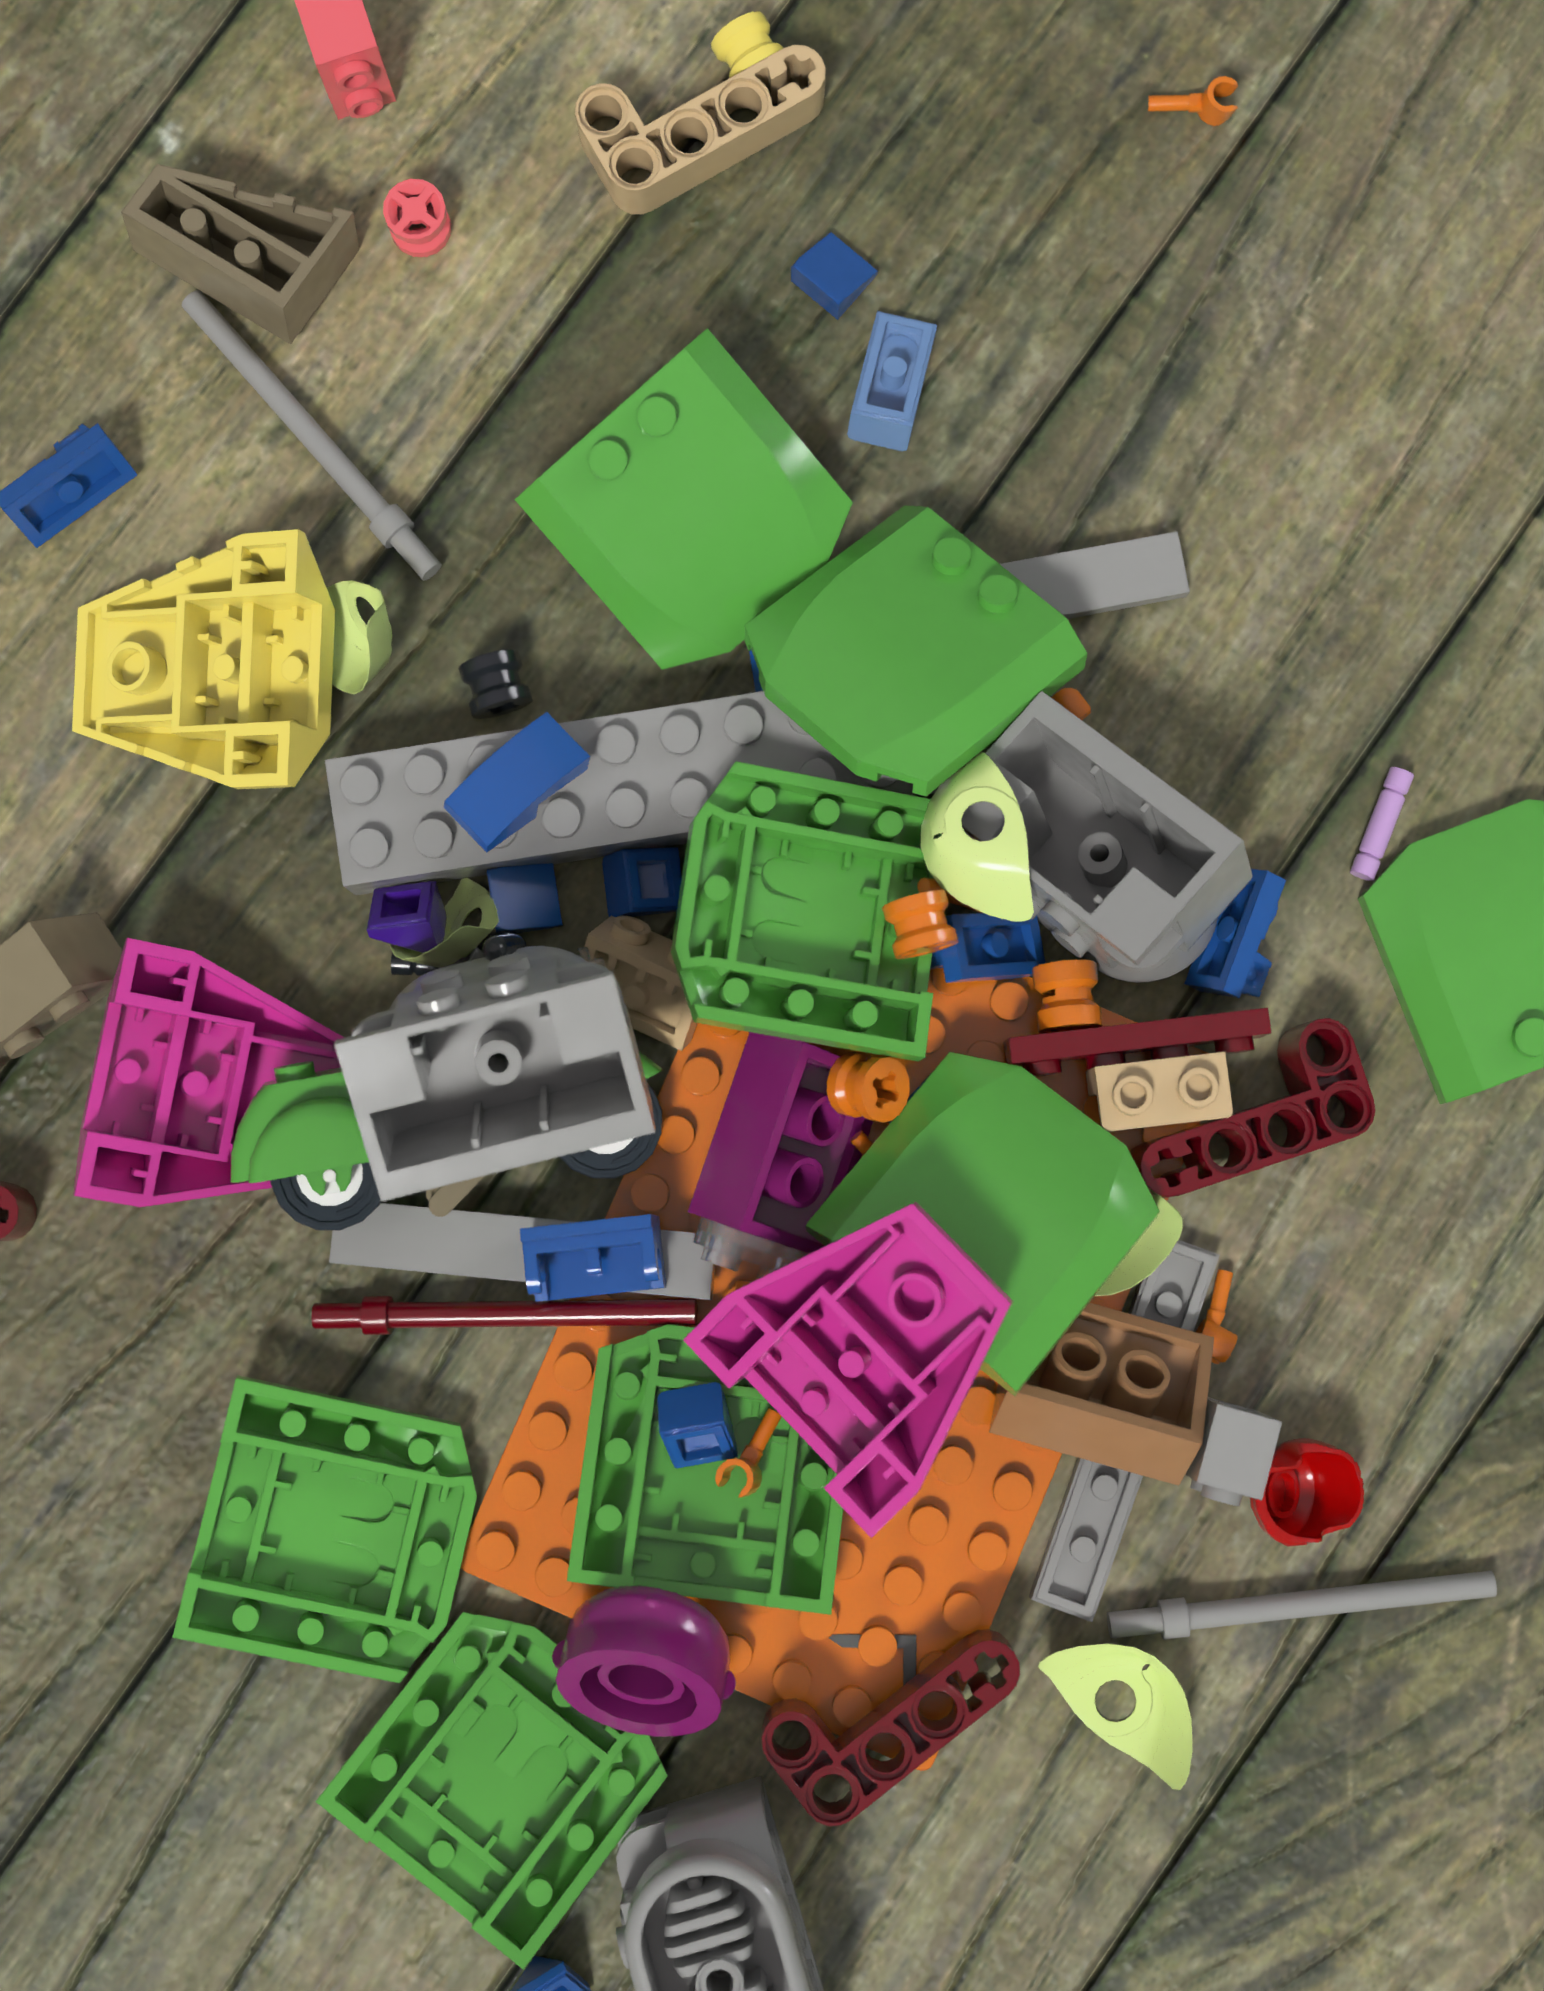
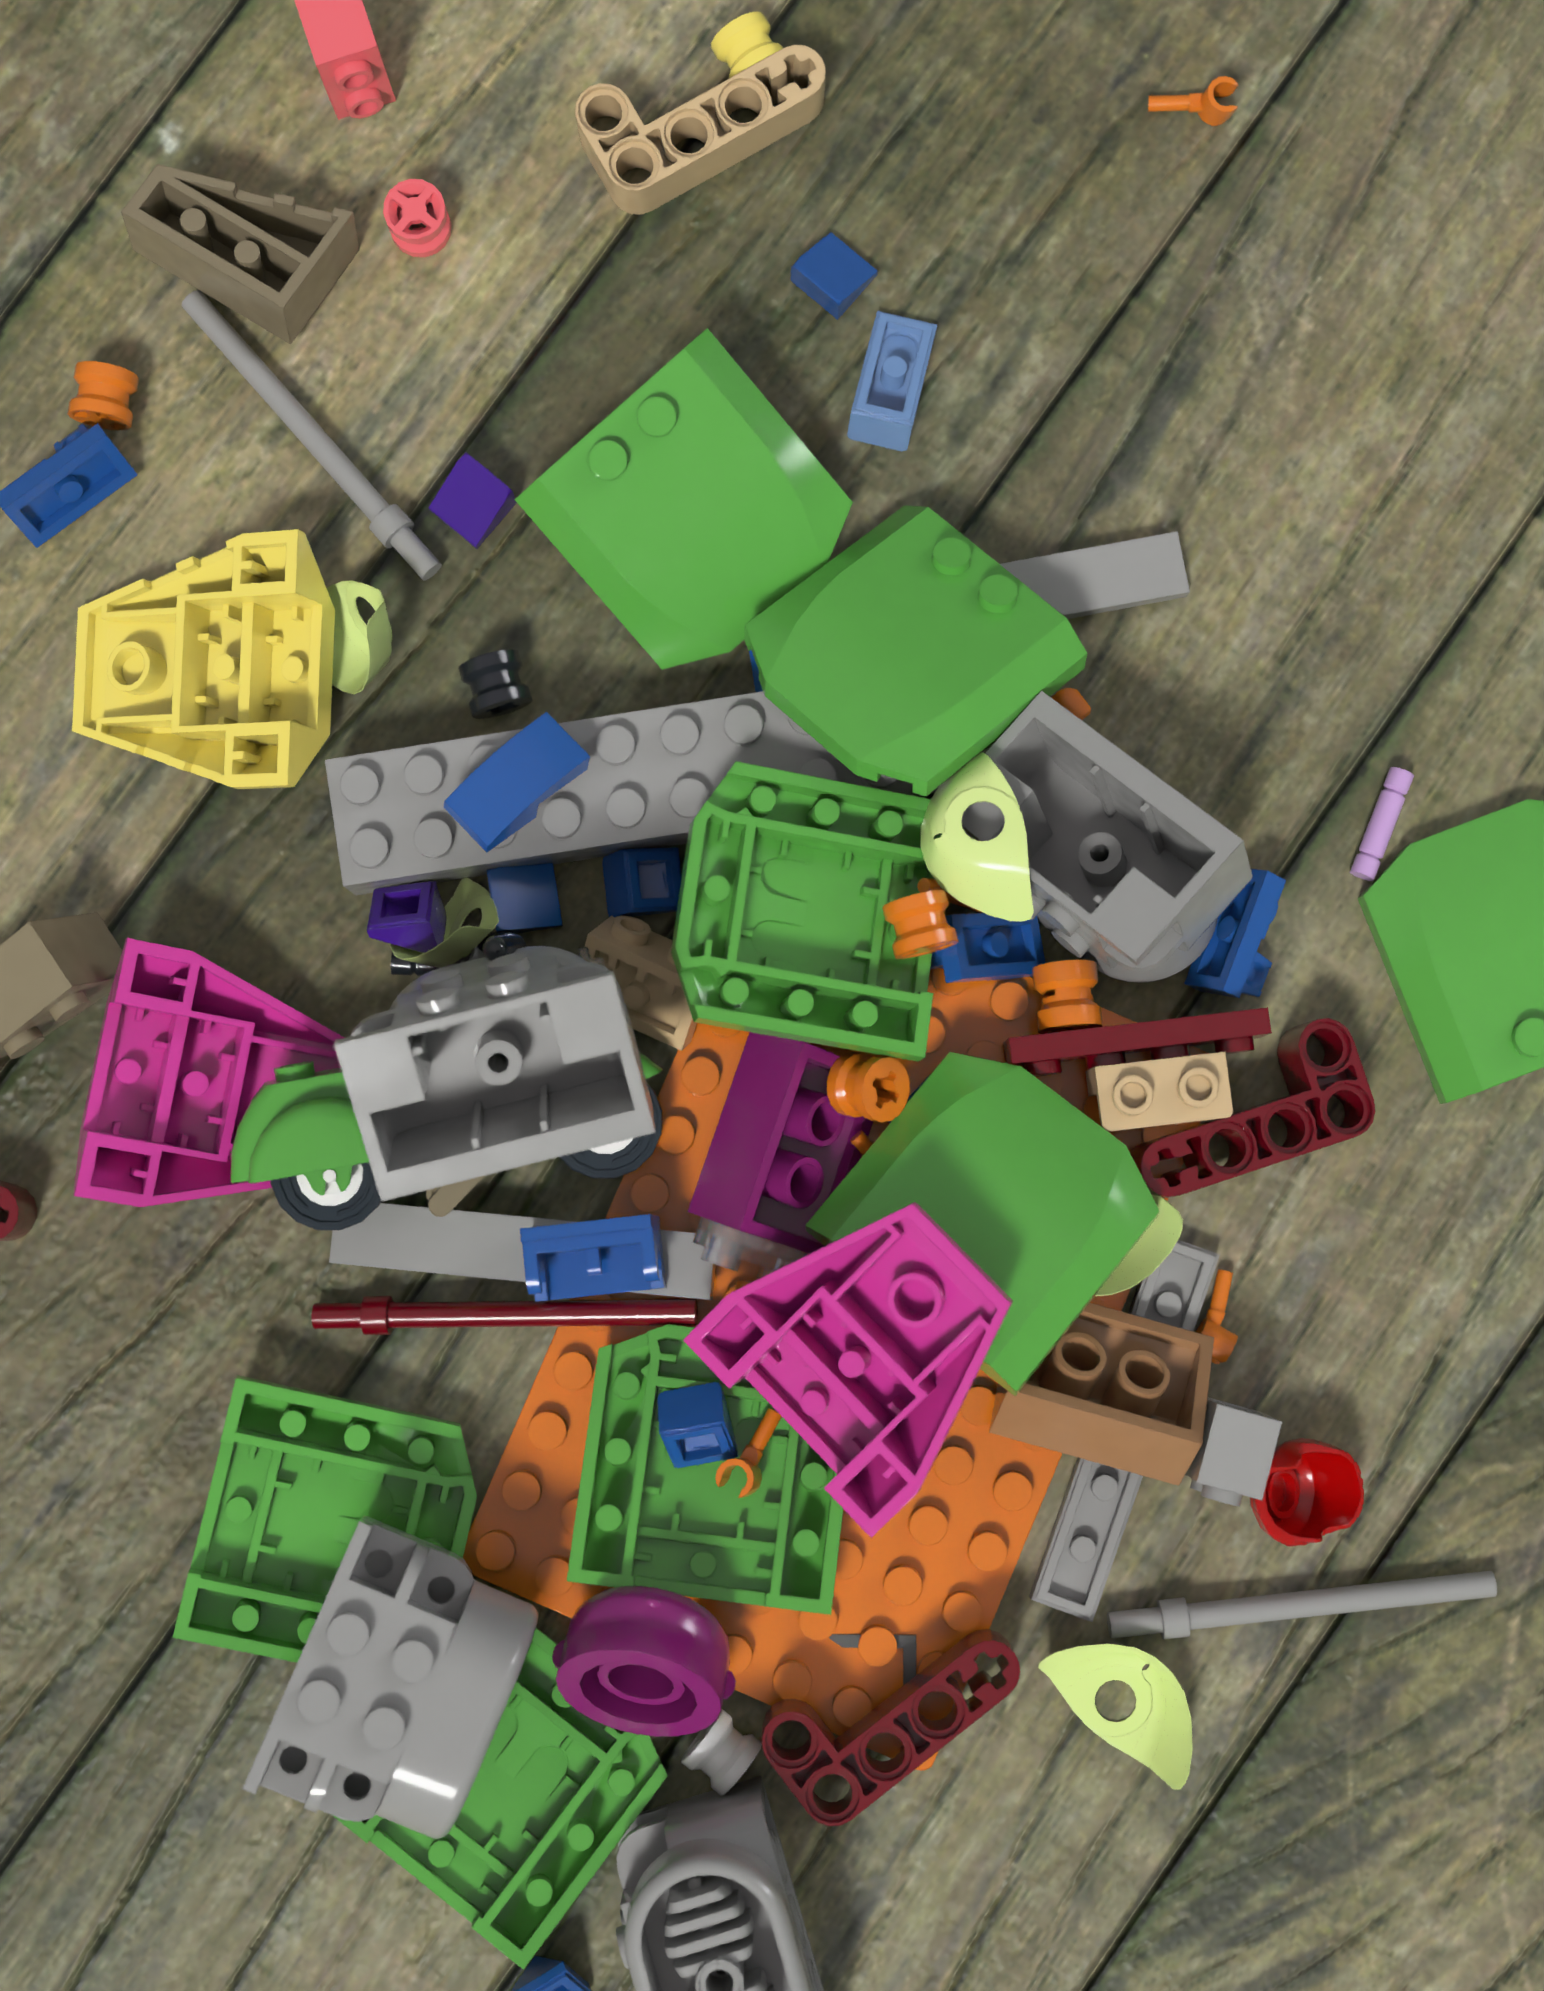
(103, 395): none -> orange wheel
(396, 1686): none -> light grey brick
(472, 500): none -> dark purple slope
(722, 1753): none -> white wheel

